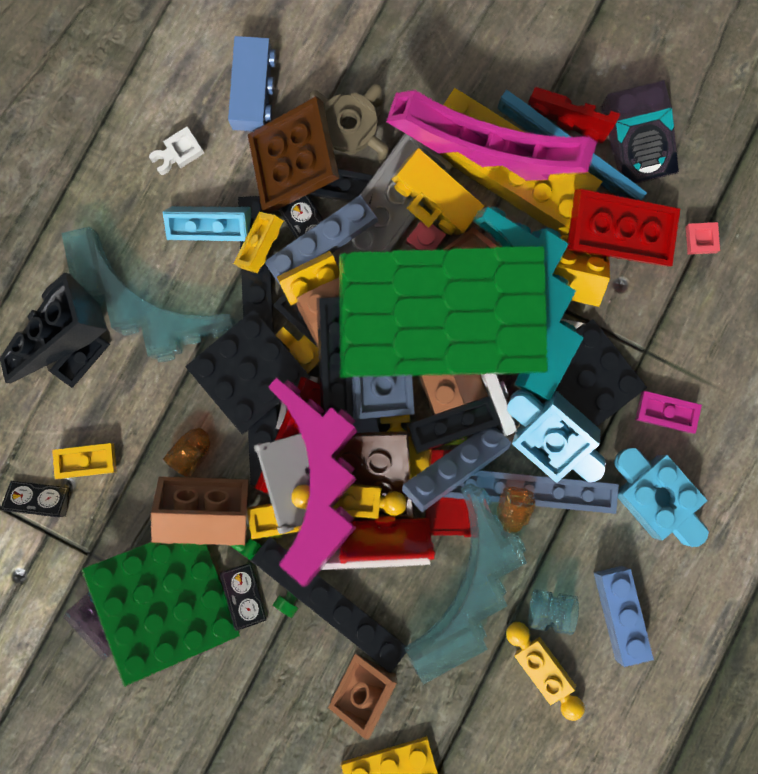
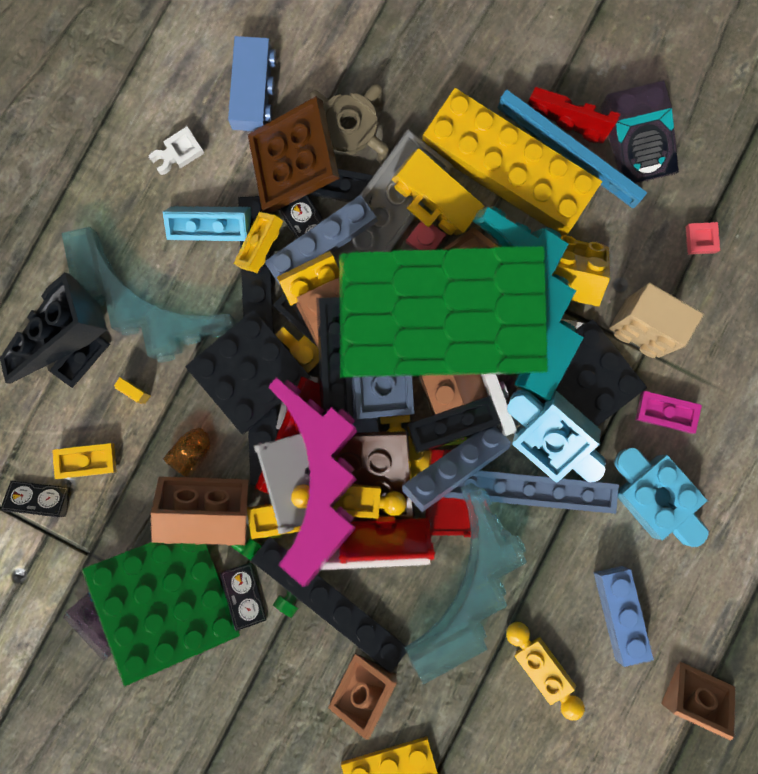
(132, 391): none -> yellow tile
(486, 144): dark pink arch -> none
(515, 508): clear orange rock -> none
(553, 612): clear light blue wheel -> none
(623, 228): red plate -> none
(655, 321): none -> tan brick
(702, 700): none -> nougat slope

